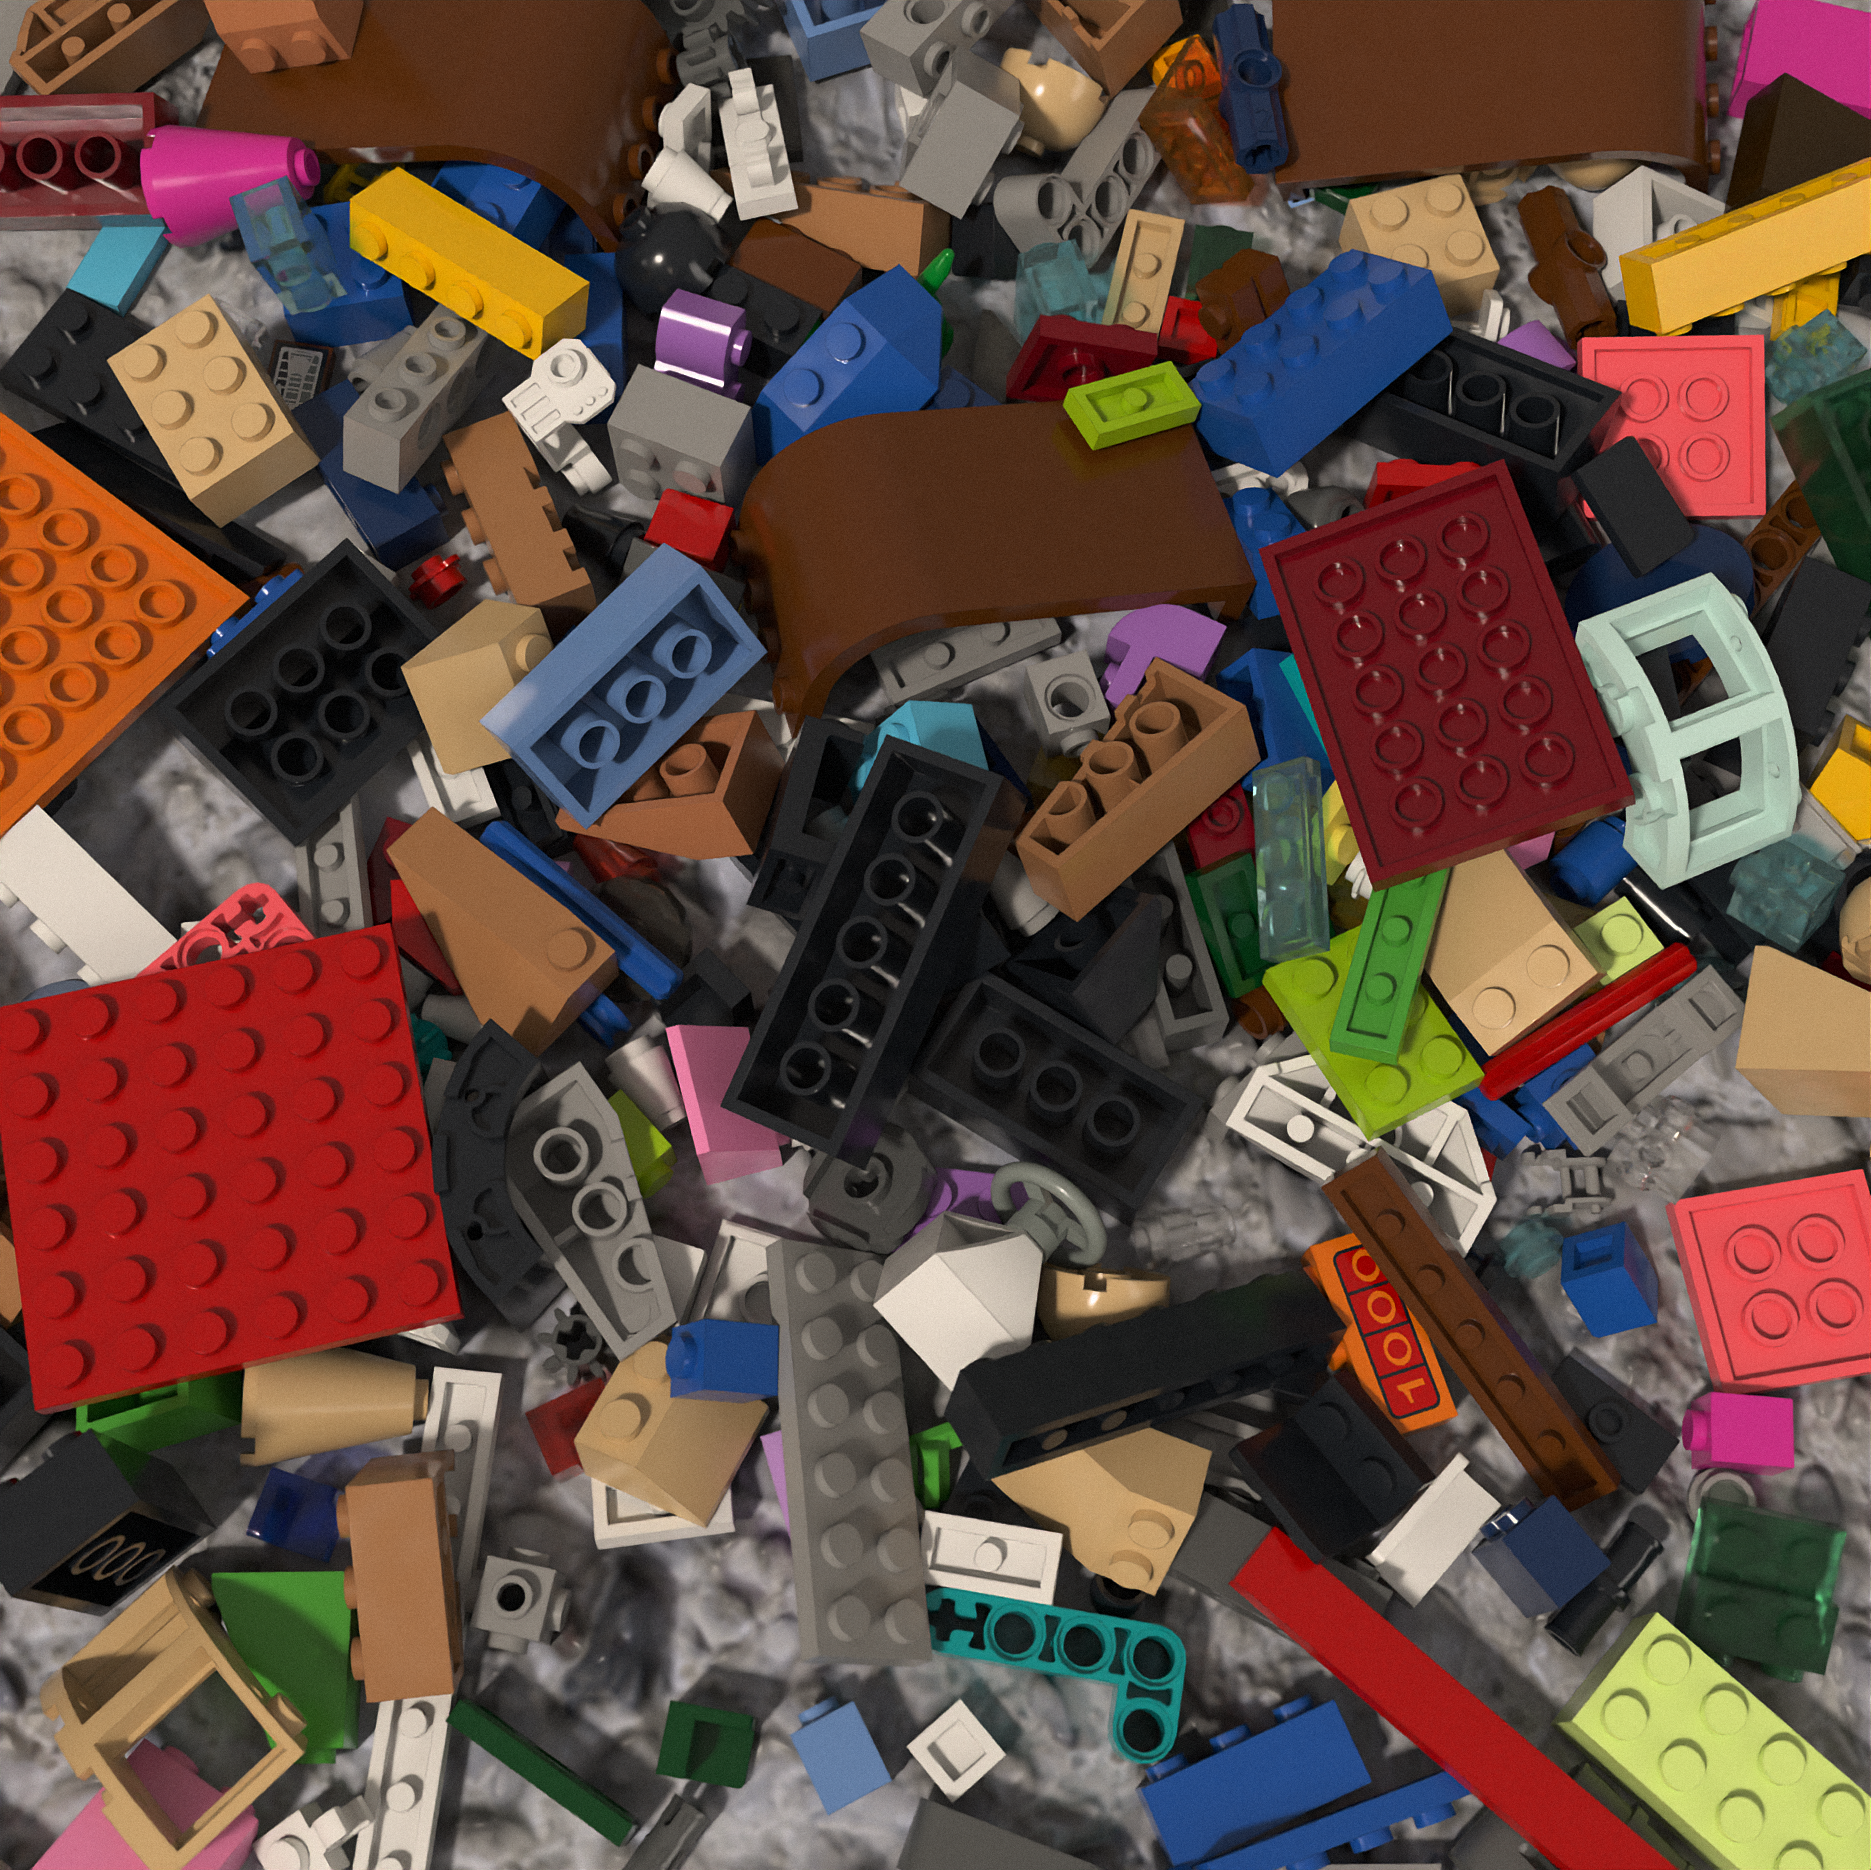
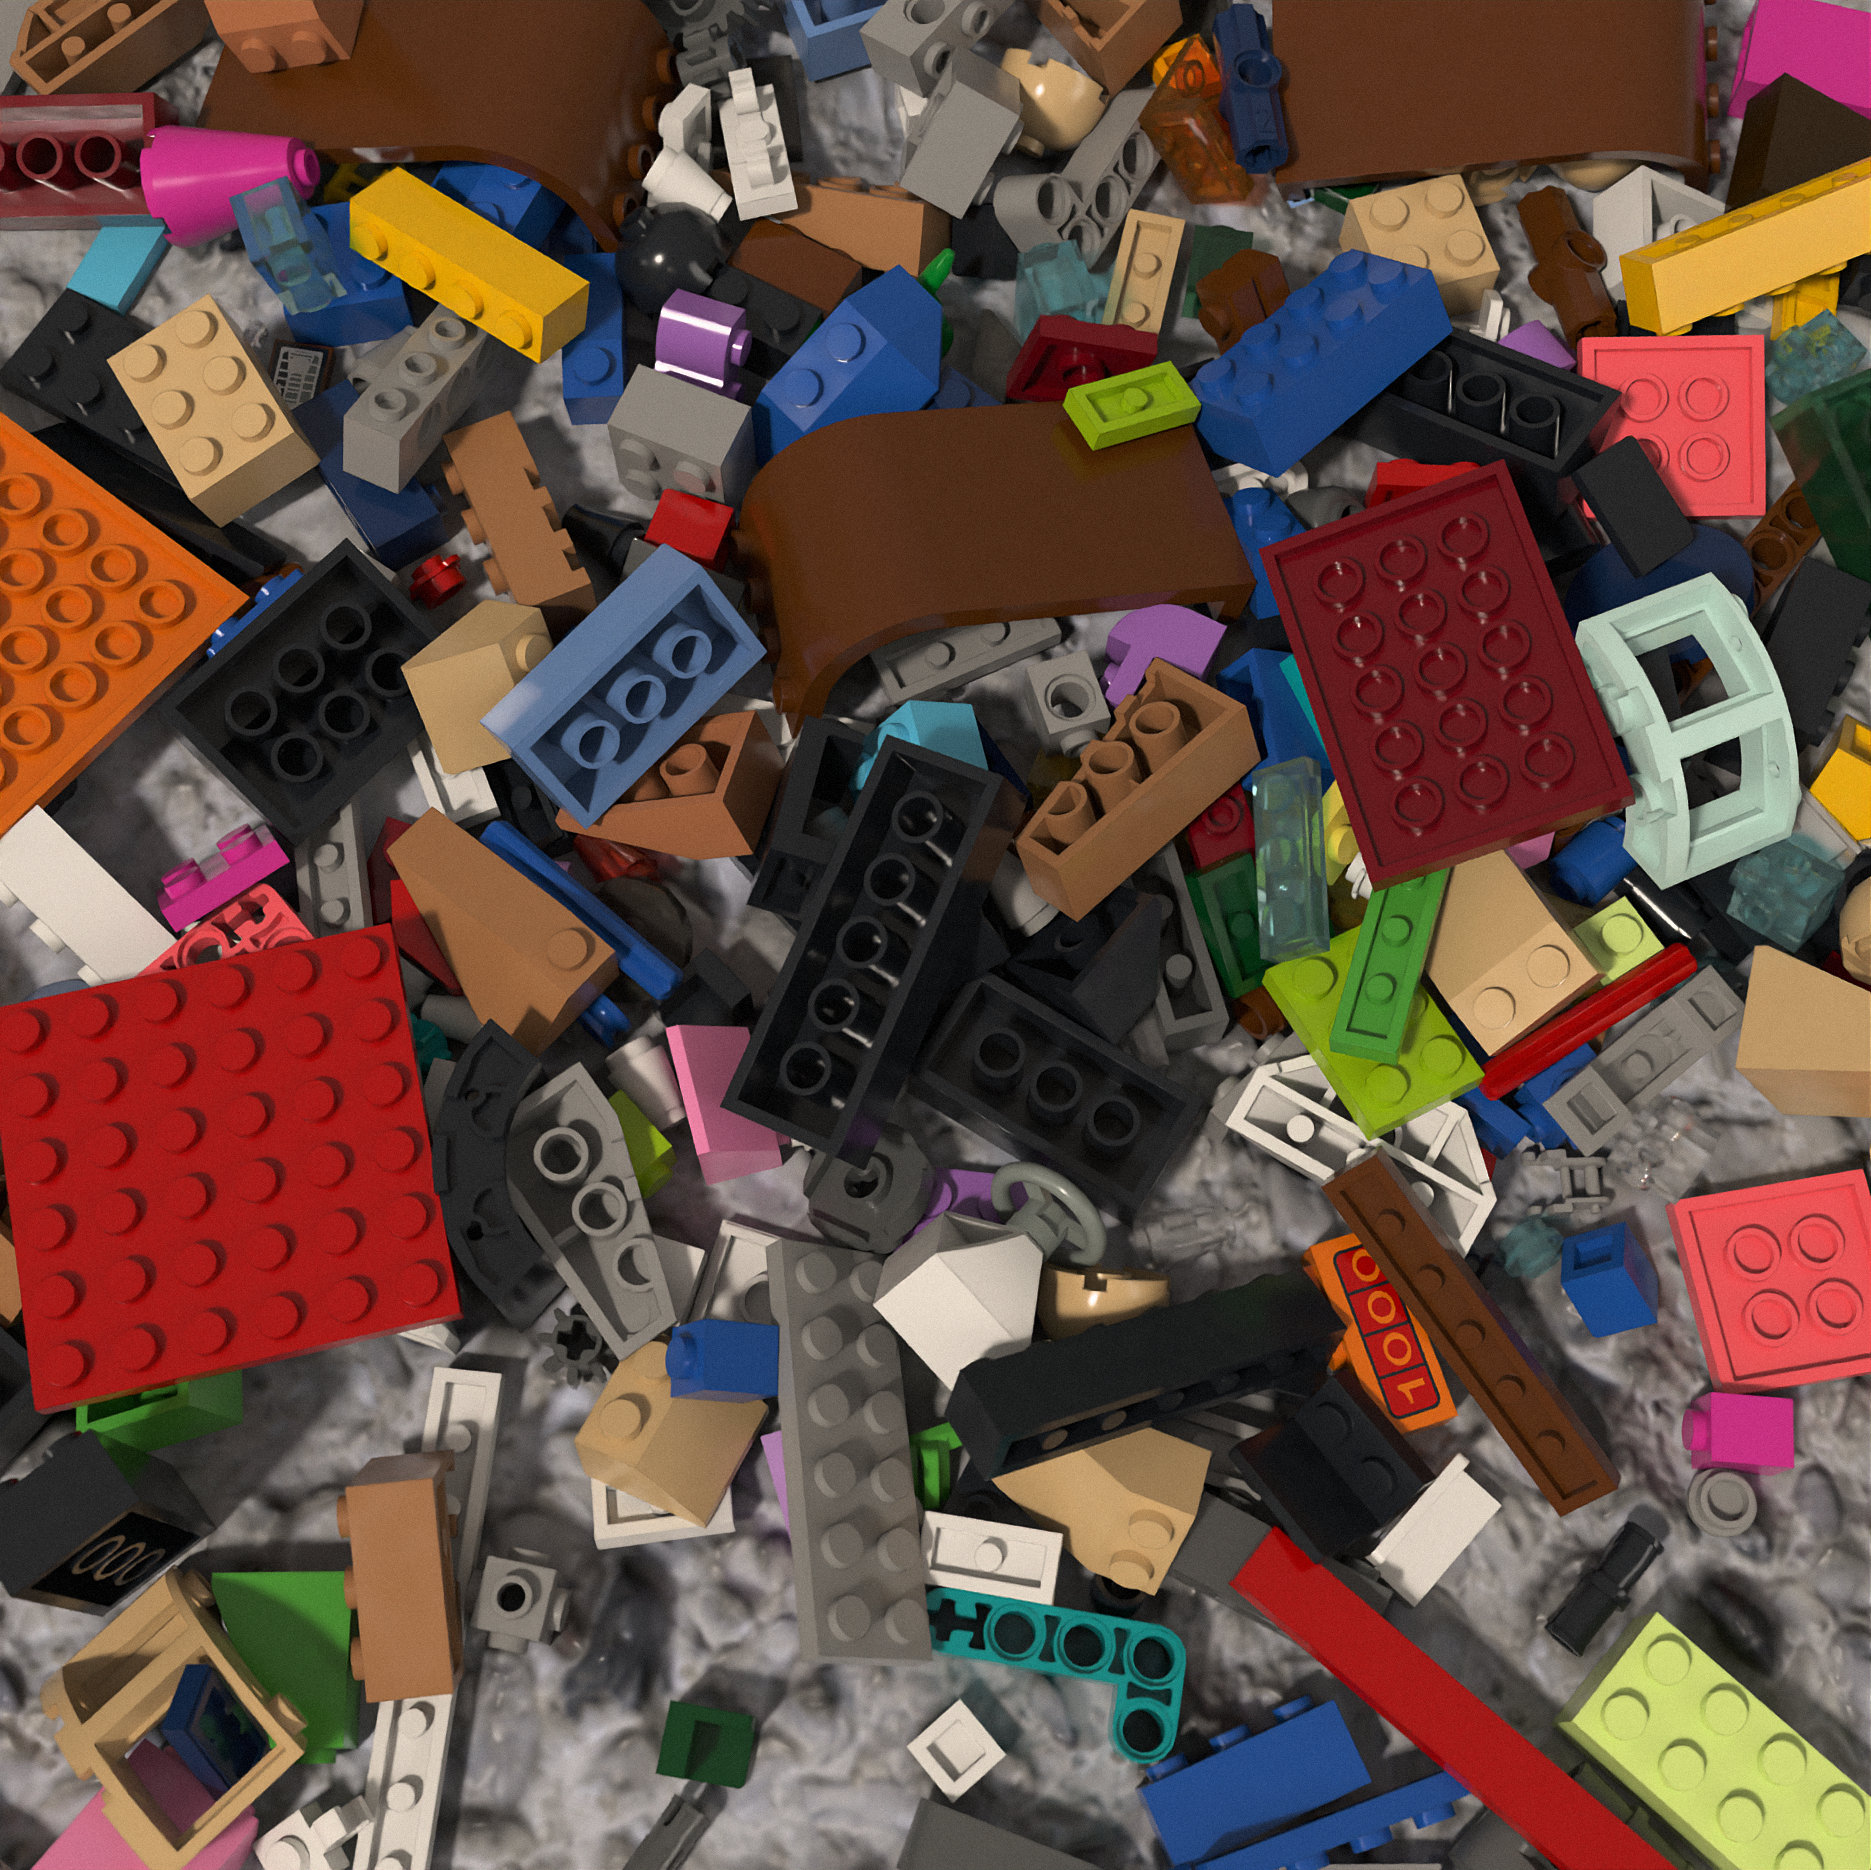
(198, 889): none -> dark pink plate
(211, 1731): none -> dark blue plate
(296, 1515): clear blue panel -> none
(328, 1404): tan cone -> none
(544, 1771): dark green tile -> none
(558, 1424): clear red panel -> none
(562, 390): white piece -> none
(839, 1754): medium blue brick -> none
(1182, 334): red plate -> none
(1539, 1555): dark blue brick -> none
(1622, 1430): black plate -> none
(1761, 1588): clear green plate -> none

